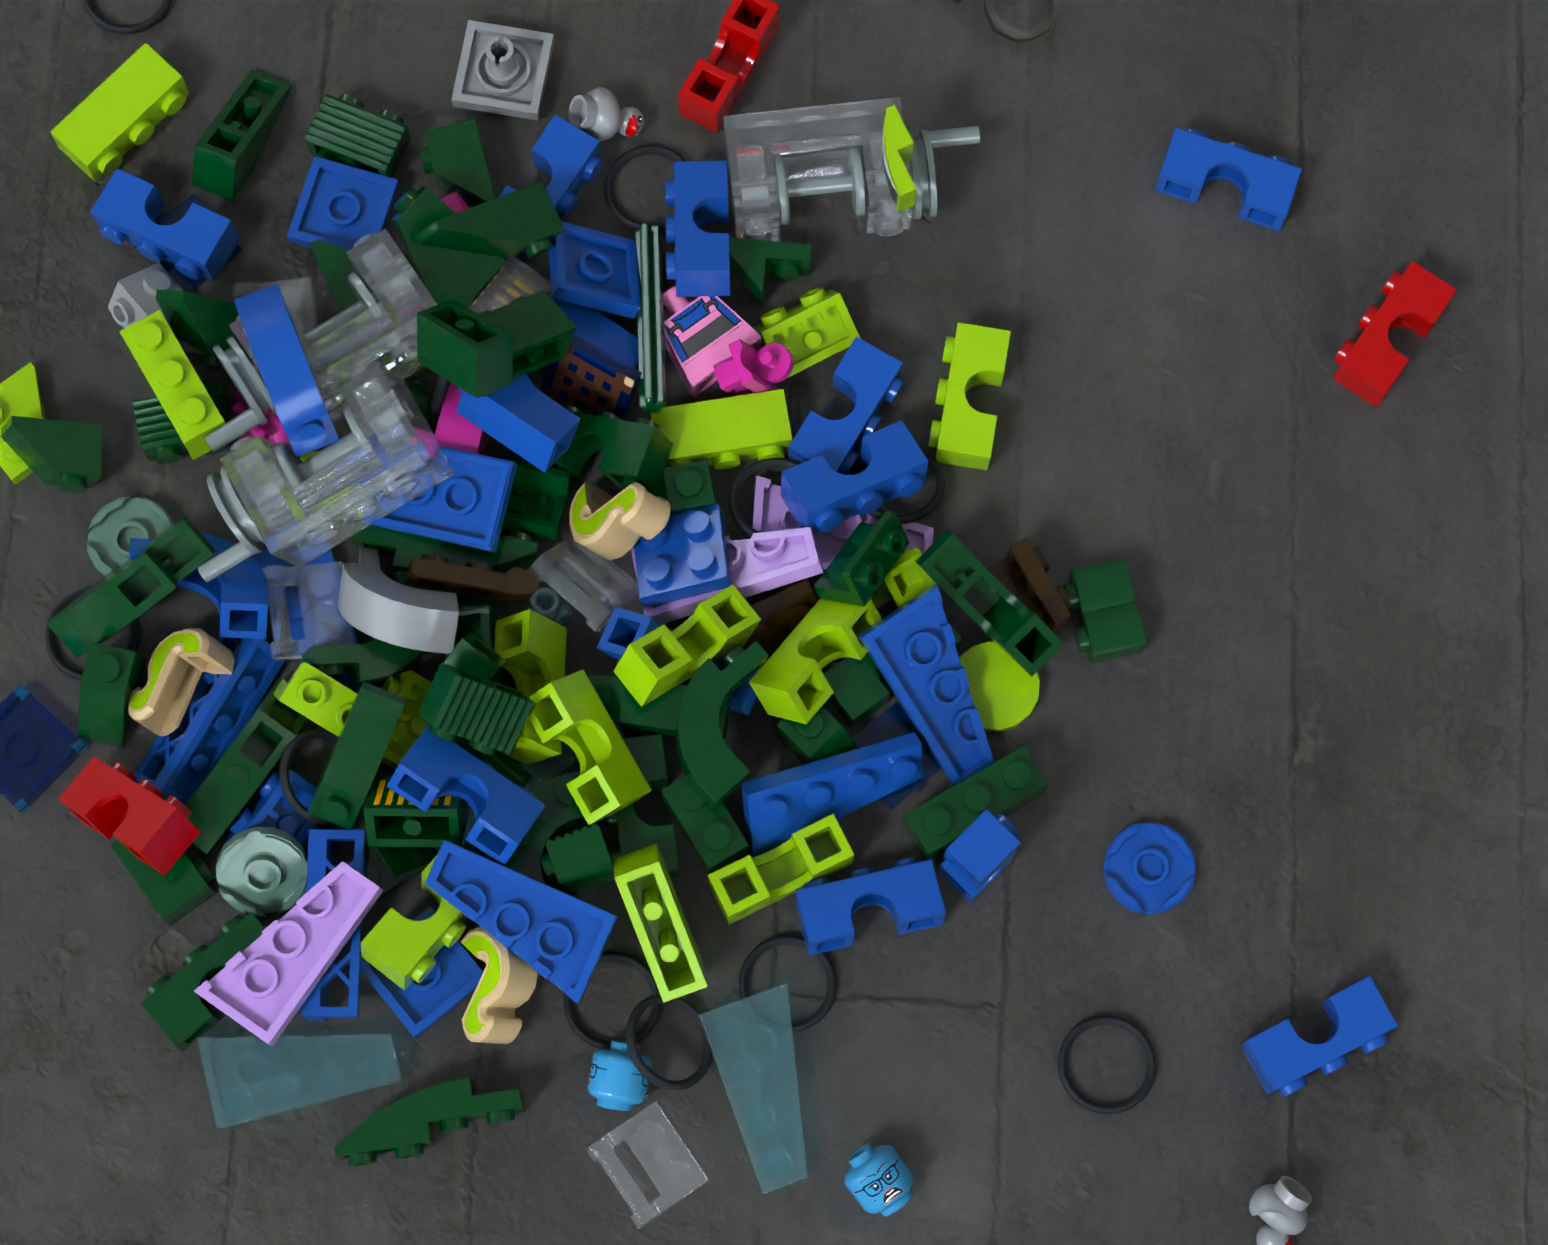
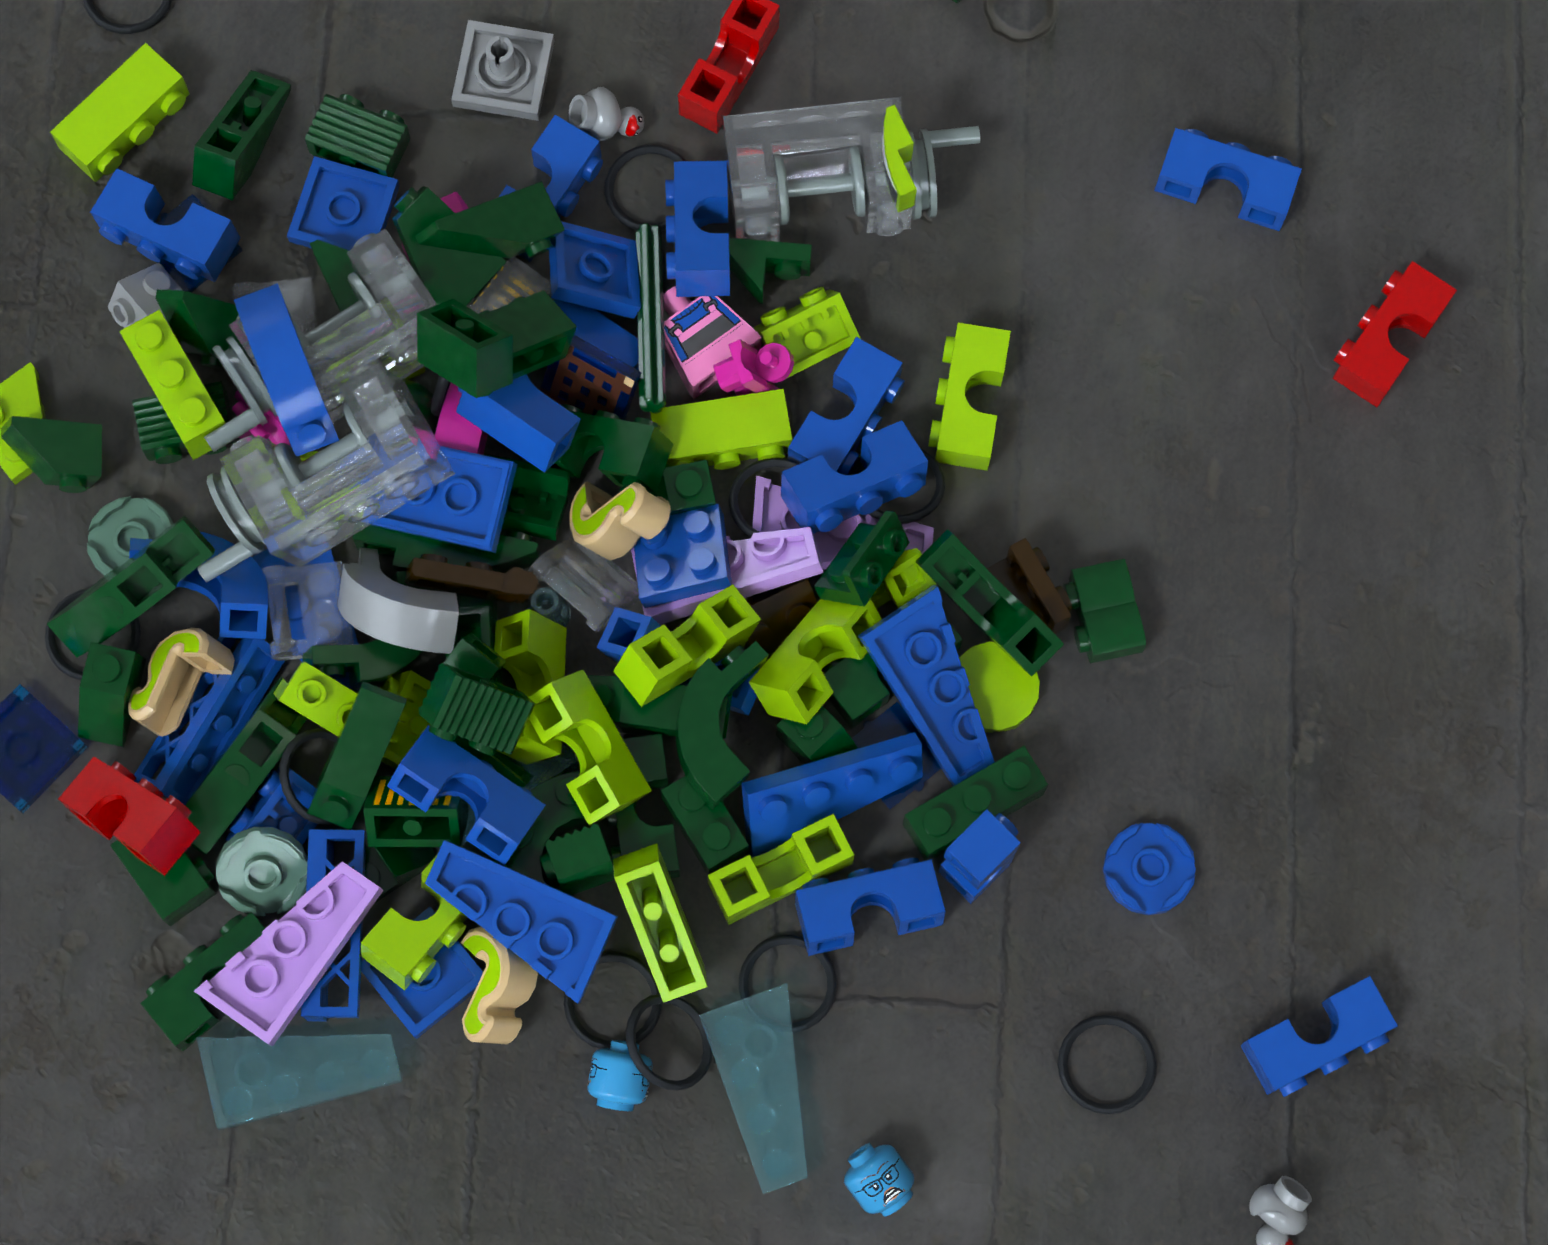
(408, 1122): dark green slope -> none
(458, 162): dark green slope -> none
(660, 1155): clear plate -> none

